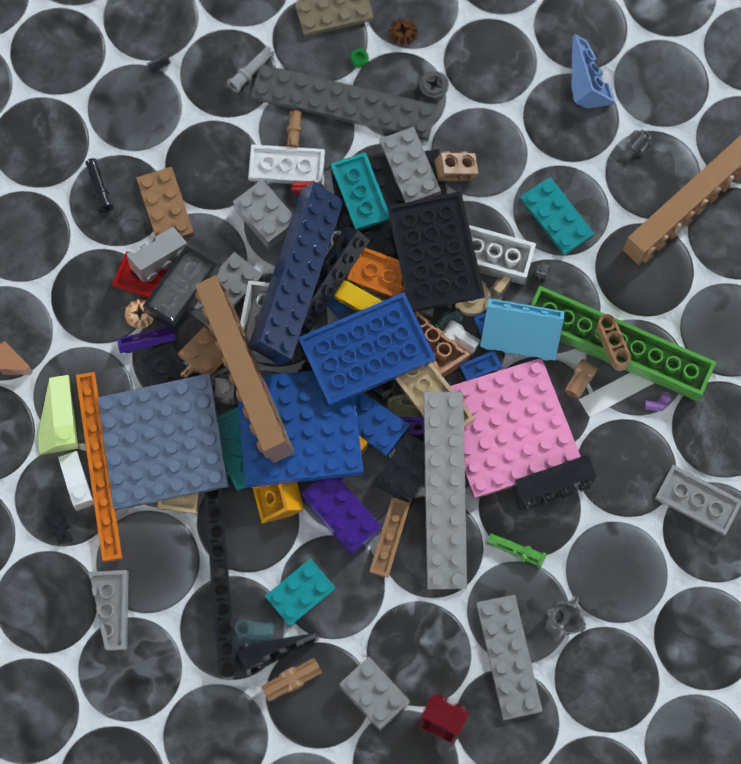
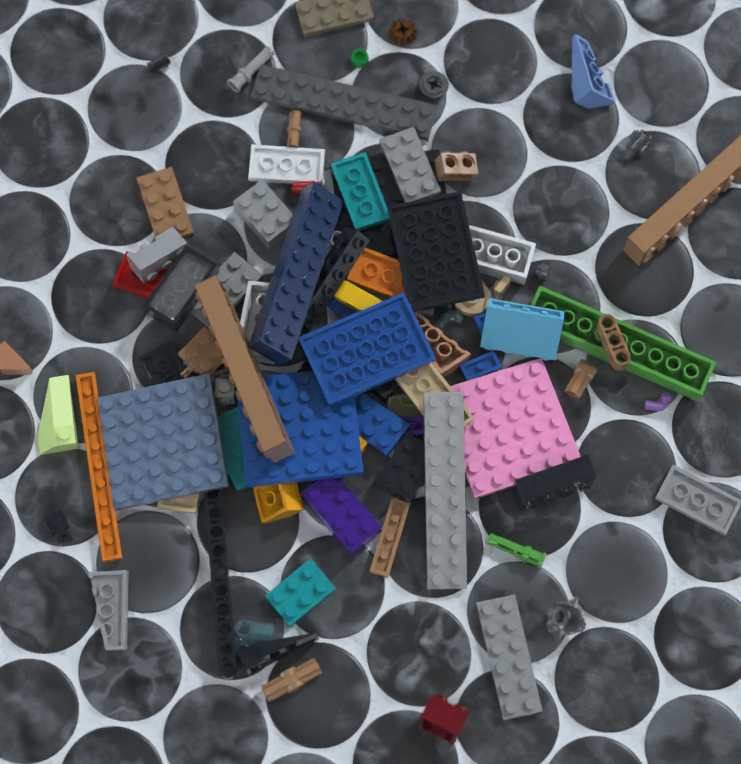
(76, 481): white slope -> none
(100, 193): black pin -> none
(133, 318): light nougat gear -> none
(145, 339): dark purple plate -> none
(374, 694): light grey brick -> none
(459, 335): white piece -> none
(557, 216): teal plate -> none
(613, 393): white sticker -> none

